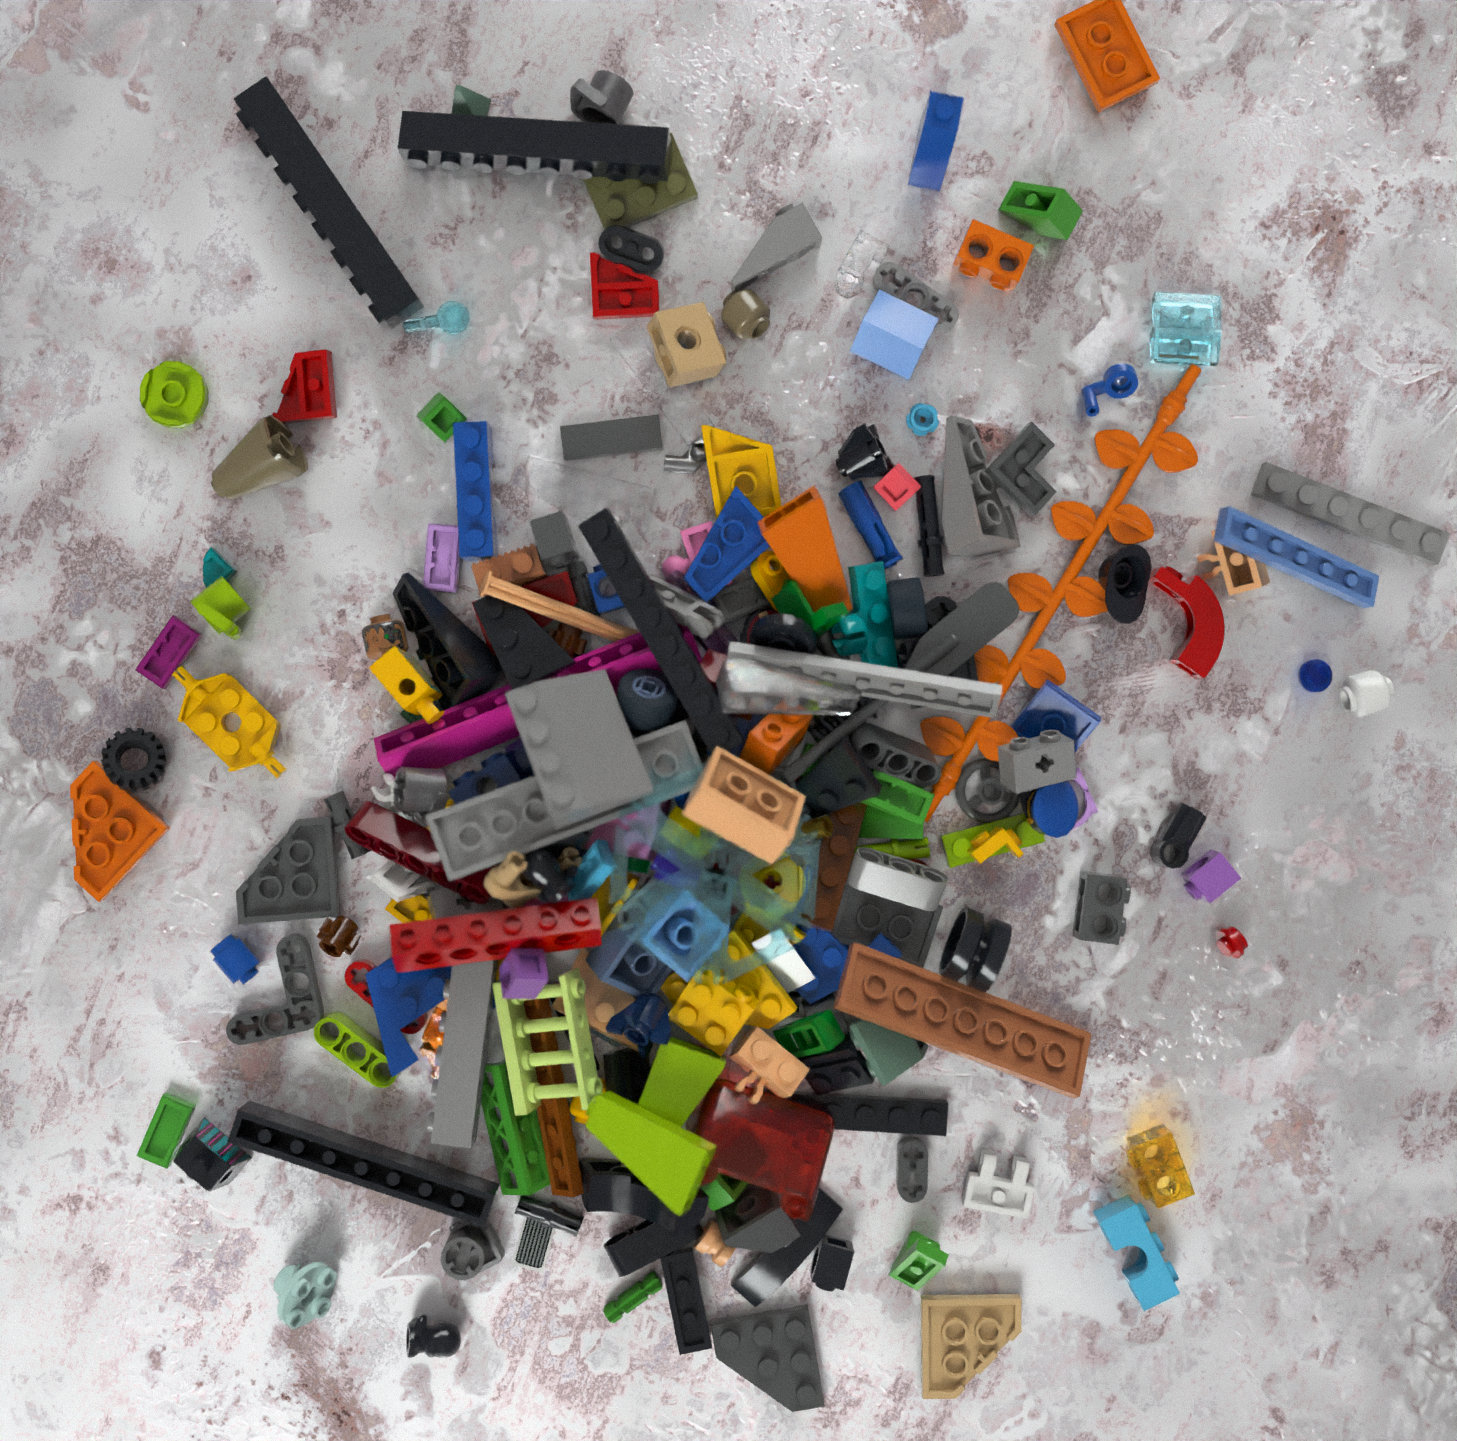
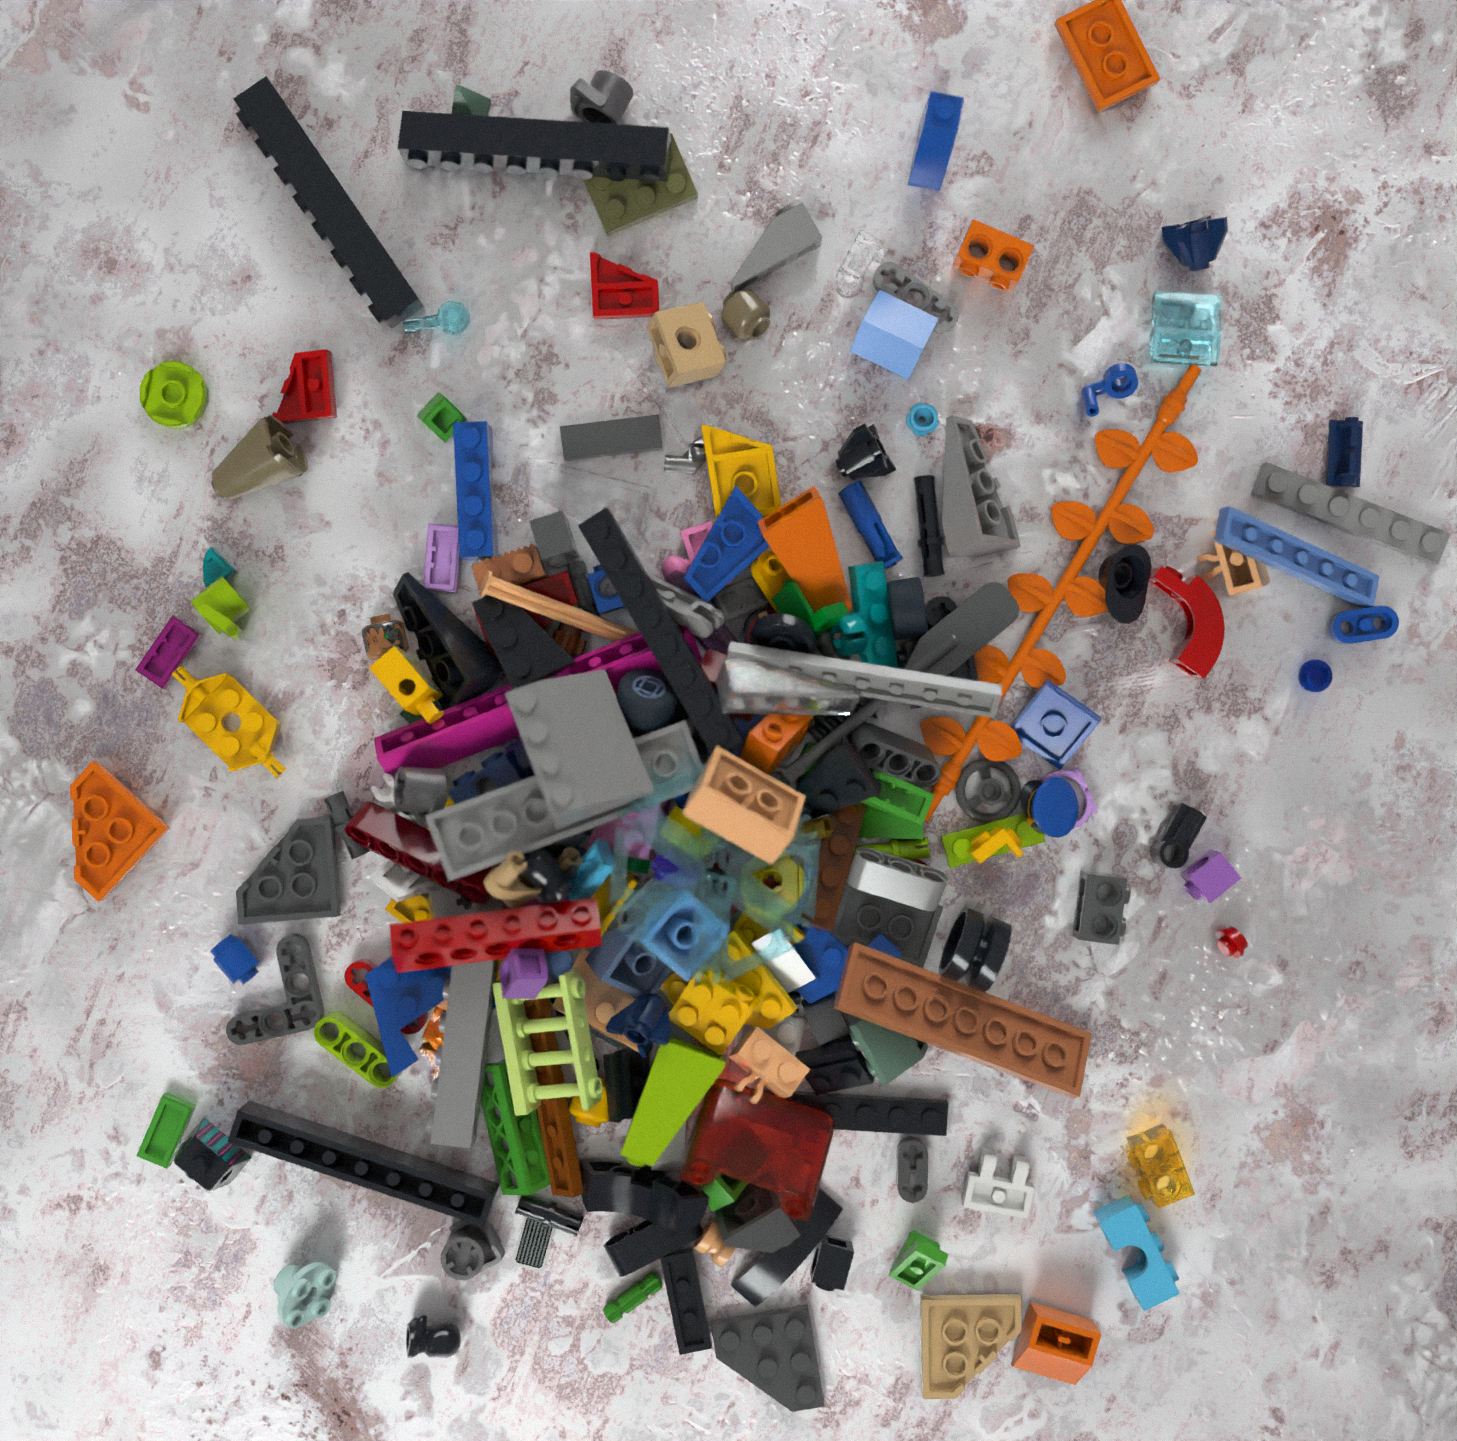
(134, 739): black tyre -> none
(338, 936): reddish brown gear -> none
(558, 963): none -> medium blue tile
(632, 247): black plate -> none
(653, 1148): lime slope -> none
(812, 1034): green slope -> none
(897, 486): coral plate -> none
(1016, 473): dark grey plate -> none
(1036, 761): light grey brick -> none
(1042, 209): bright green slope -> none
(1056, 1344): none -> orange slope
(1196, 241): none -> dark blue brick
(1344, 452): none -> dark blue hinge
(1361, 624): none -> blue plate
(1366, 693): white head -> none

